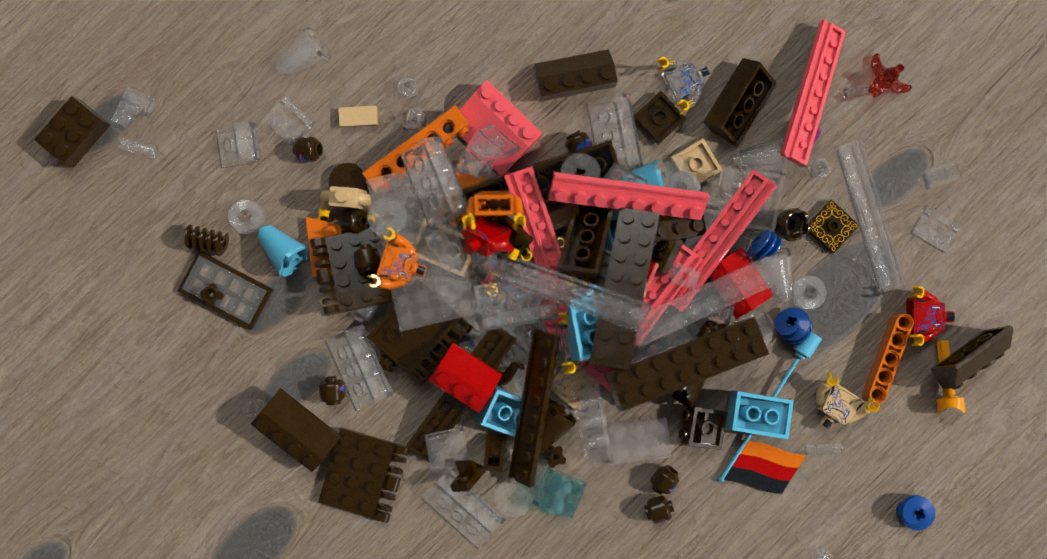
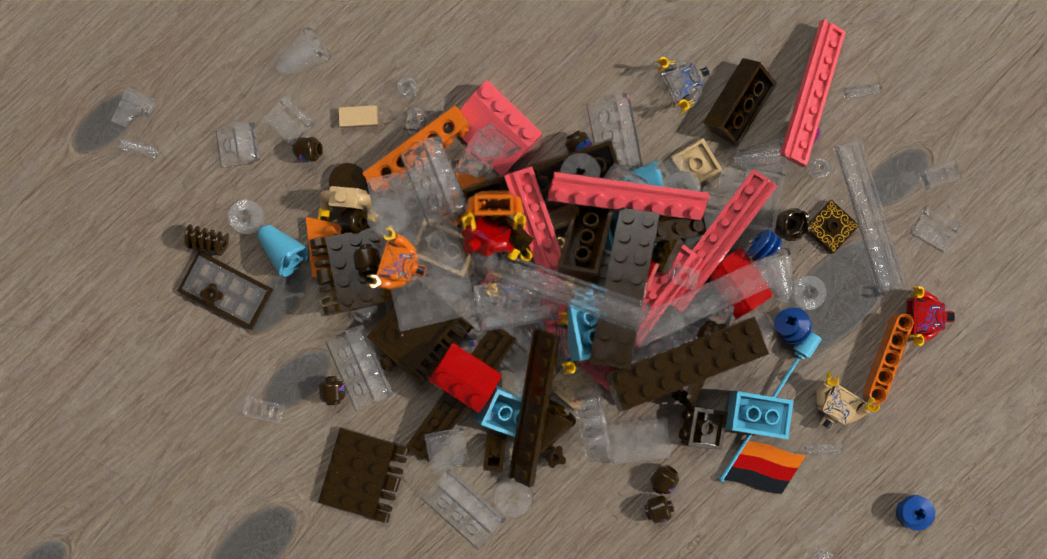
(72, 132): dark brown brick -> none
(296, 430): dark brown slope -> none
(468, 475): dark brown slope -> none
(509, 373): dark brown piece -> none
(559, 493): clear light blue slope -> none
(576, 75): dark brown slope -> none
(659, 117): dark brown plate -> none
(886, 78): clear red piece -> none
(949, 399): light orange piece -> none
(972, 357): dark brown slope -> none

